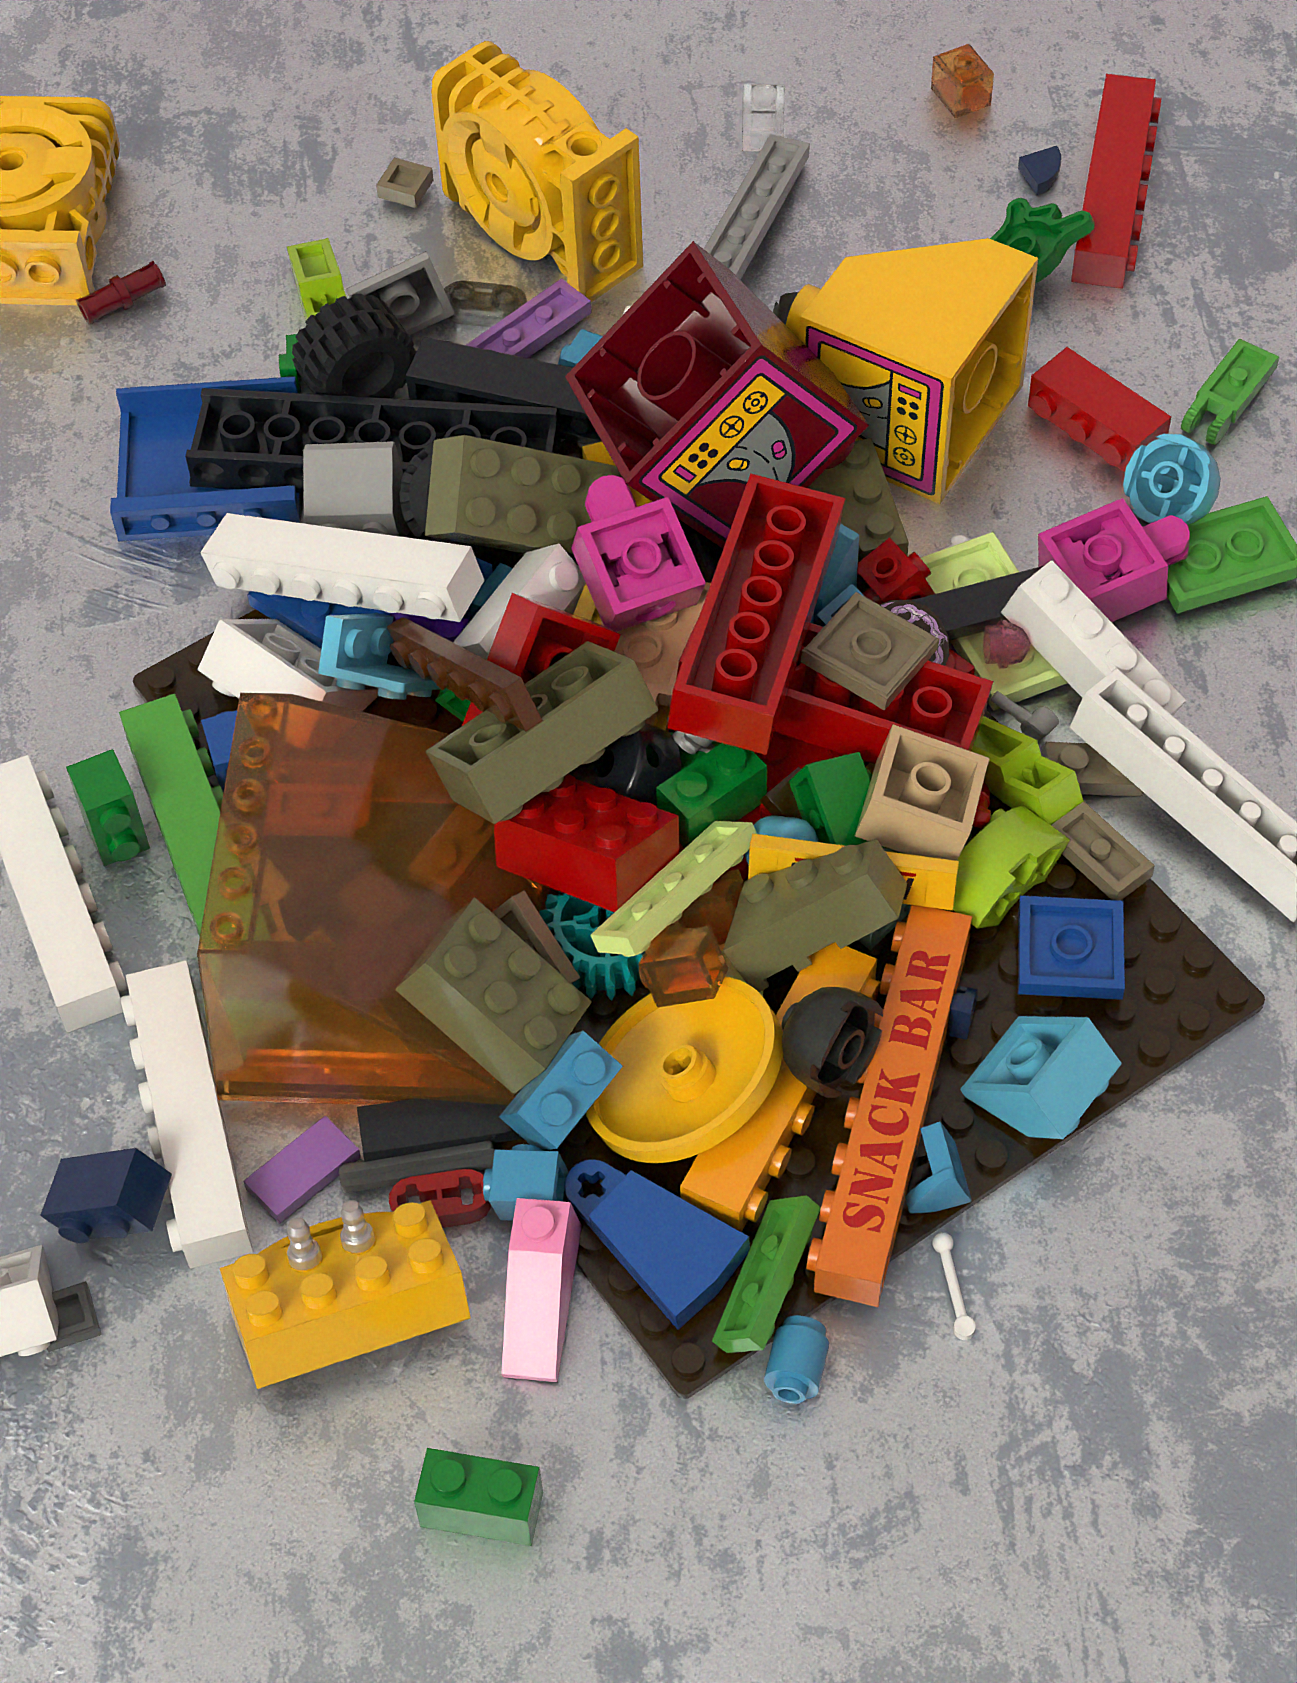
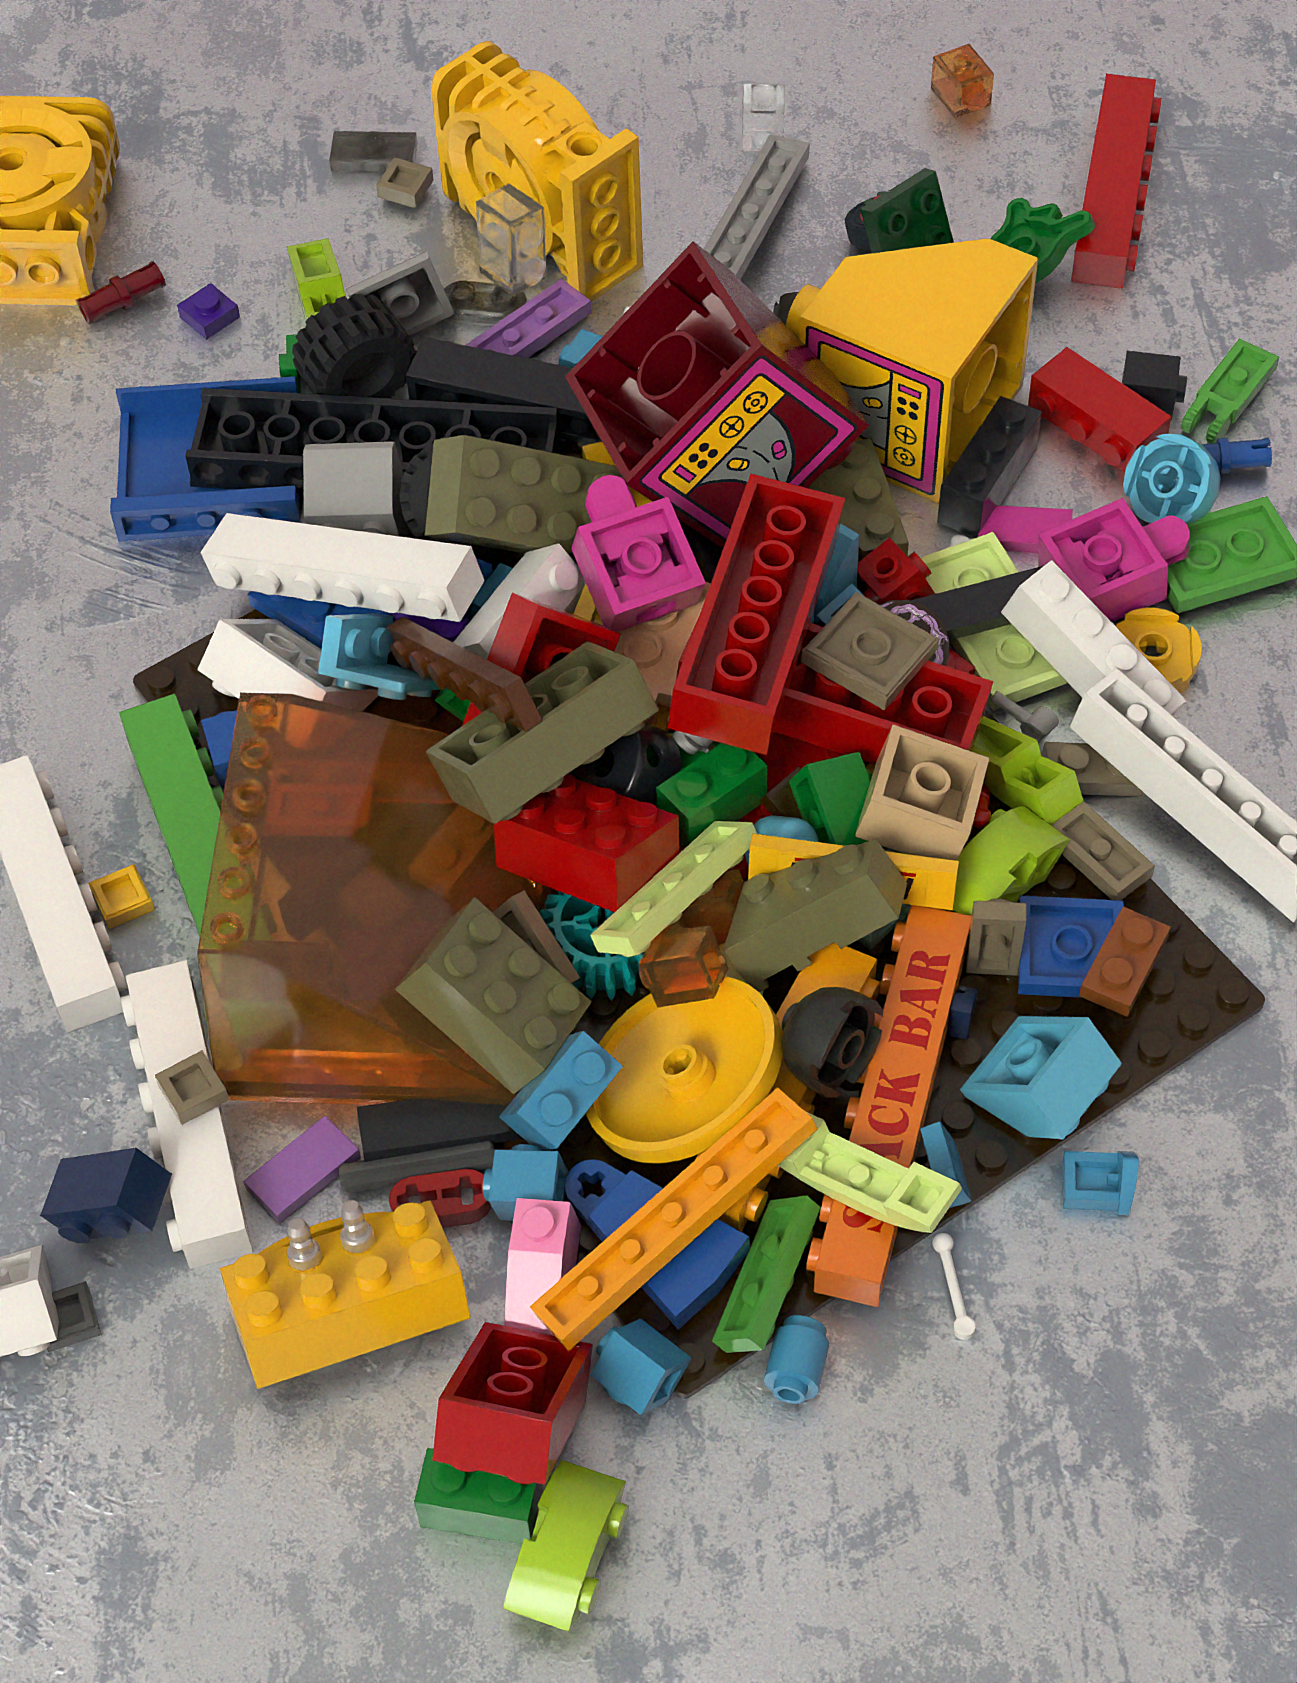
(108, 807): green brick -> none
(121, 896): none -> yellow tile
(191, 1087): none -> dark tan plate
(208, 311): none -> dark purple plate
(370, 150): none -> clear smoke plate
(511, 239): none -> clear brick
(512, 1404): none -> red brick
(559, 1561): none -> lime brick
(639, 1366): none -> dark azure brick
(673, 1218): none -> light orange plate
(871, 1183): none -> yellowish green slope
(902, 217): none -> dark green plate
(989, 466): none -> black brick
(995, 937): none -> dark tan plate
(1004, 644): clear pink plate -> none
(1019, 526): none -> dark pink tile
(1041, 168): dark blue tile -> none
(1099, 1180): none -> dark azure tile
(1124, 961): none -> dark orange plate
(1155, 378): none -> black brick
(1174, 640): none -> yellow plate
(1240, 454): none -> blue pin

